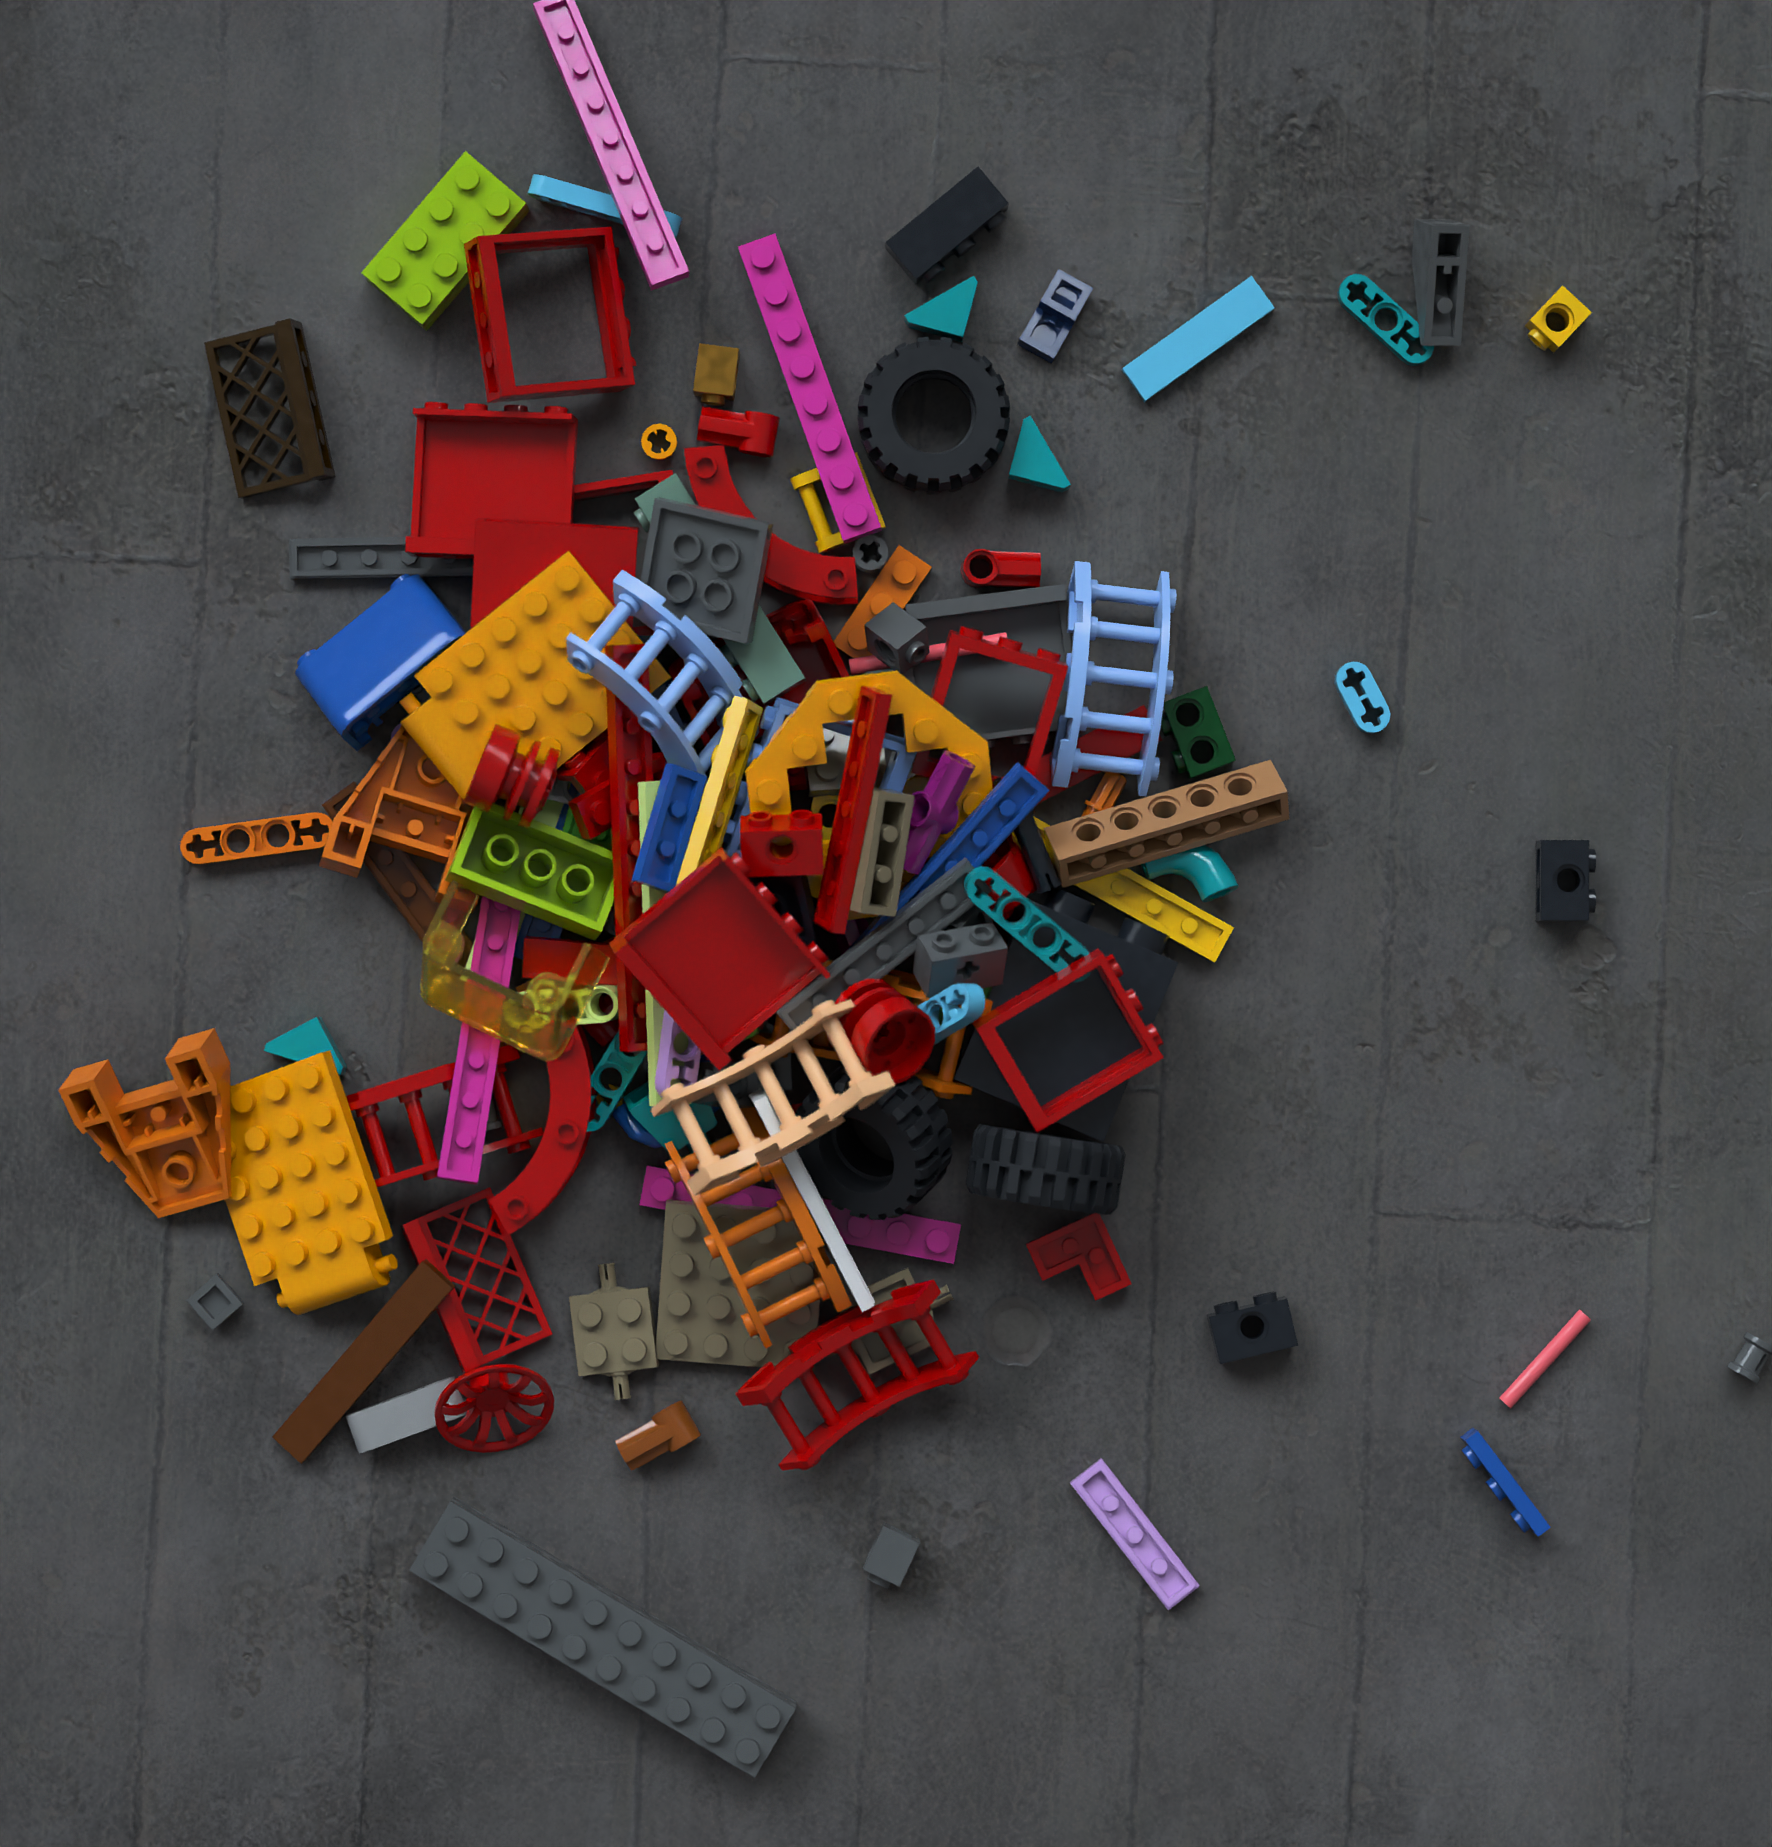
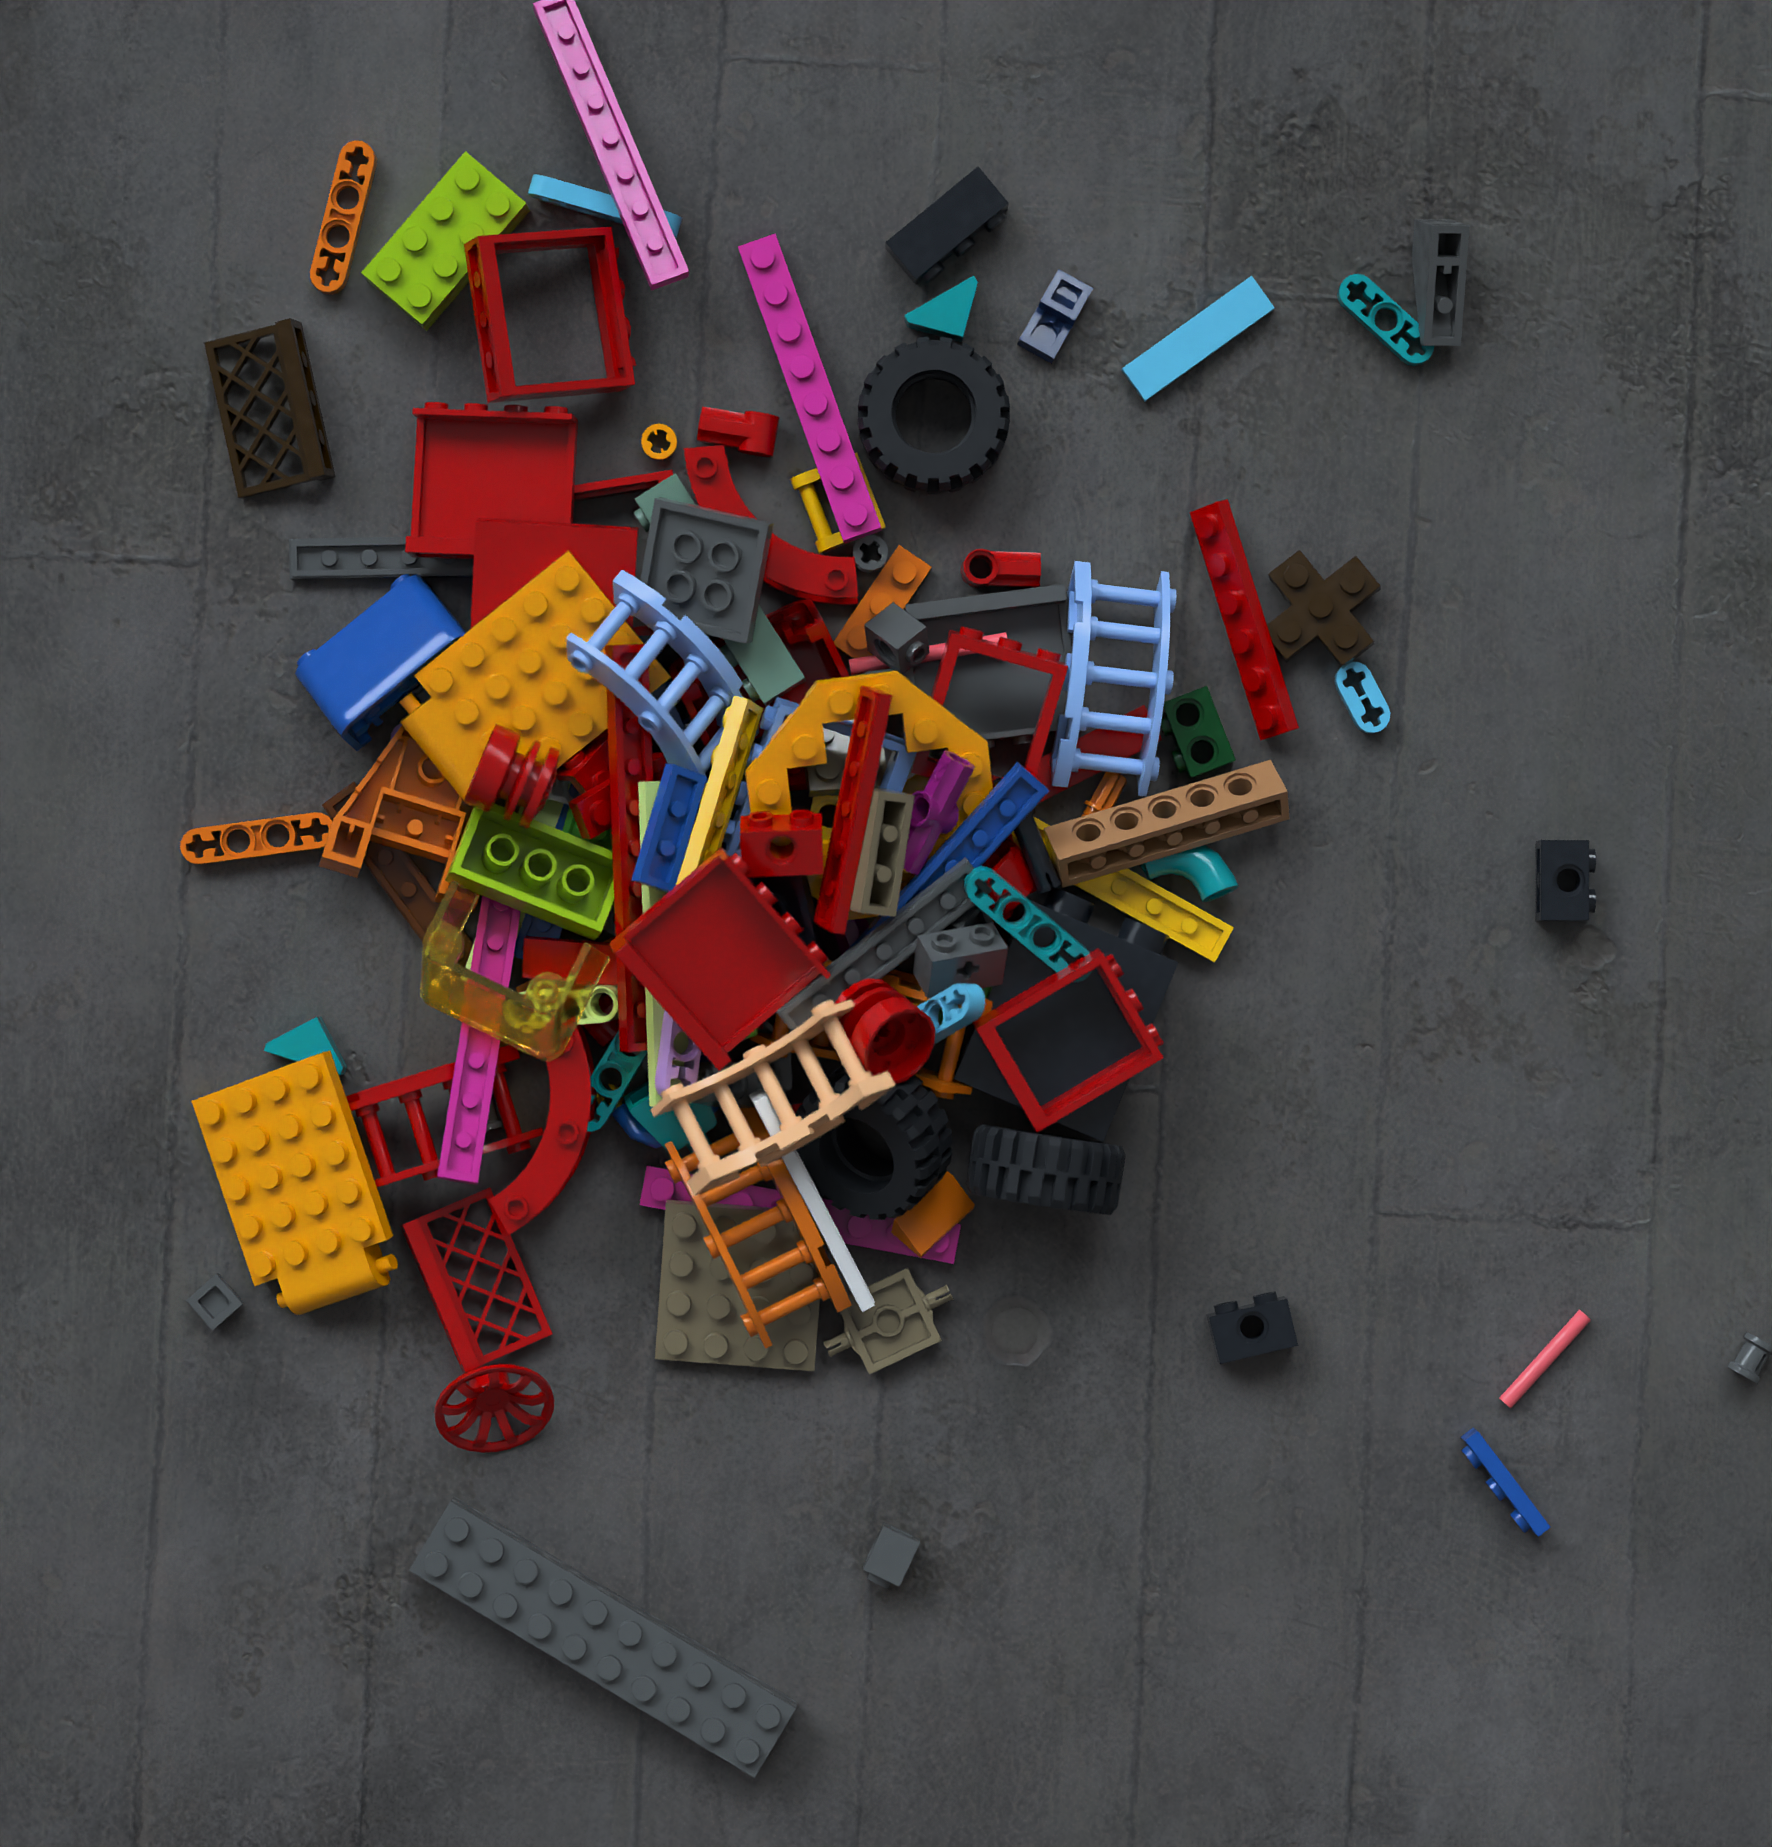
(166, 1136): orange wedge -> none
(338, 216): none -> orange beam
(363, 1361): reddish brown tile -> none
(399, 1416): light grey beam -> none
(614, 1331): dark tan plate -> none
(666, 1431): dark orange piece -> none
(716, 374): pearl gold brick -> none
(836, 1337): red fence -> none
(933, 1216): none -> orange slope
(1035, 462): teal slope -> none
(1085, 1244): red plate -> none
(1134, 1534): lavender tile -> none
(1244, 619): none -> red plate
(1321, 608): none -> dark brown plate
(1569, 308): yellow brick -> none

